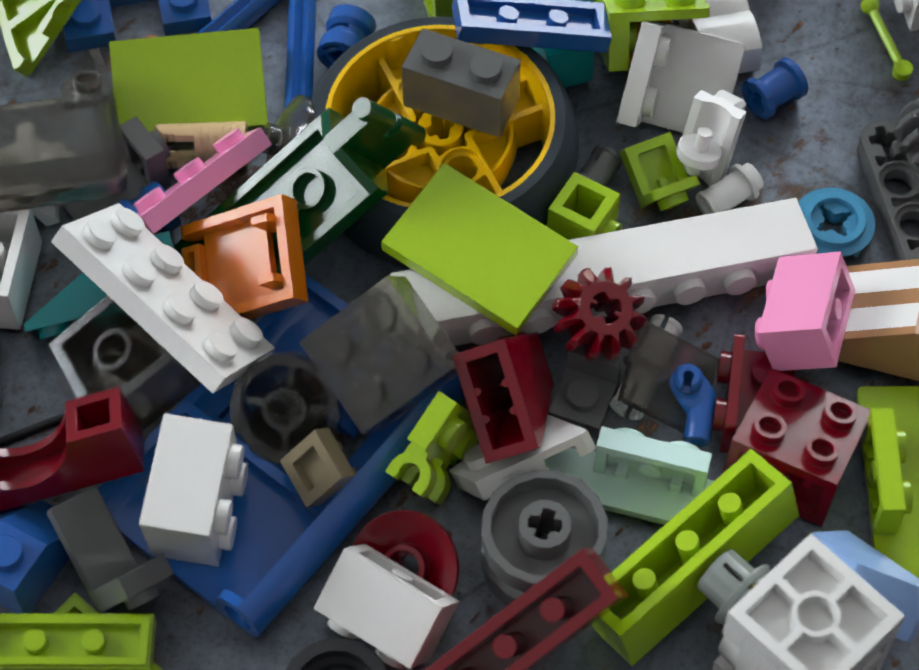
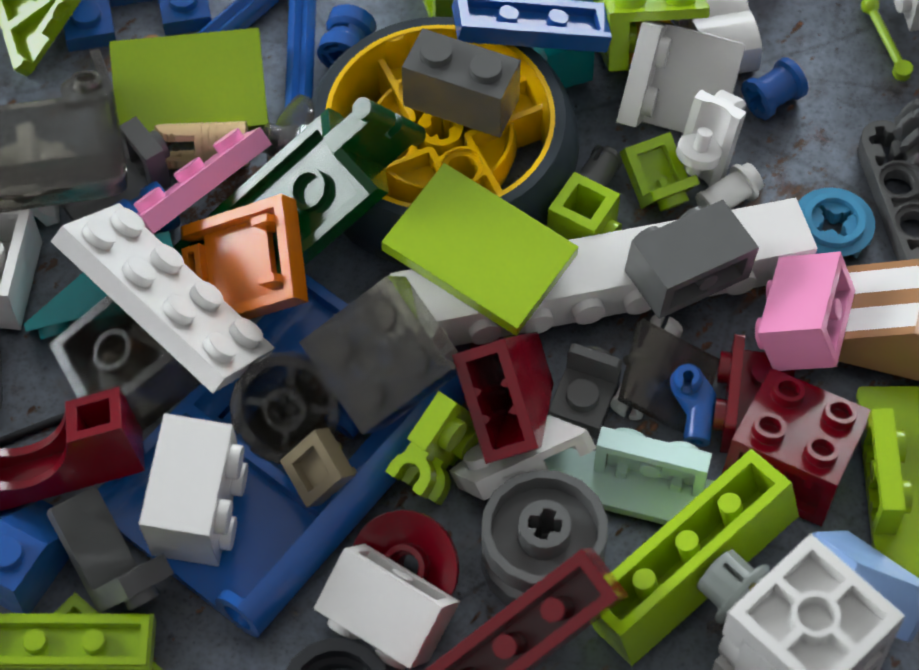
(595, 332): dark red gear -> none
(690, 258): none -> dark grey brick

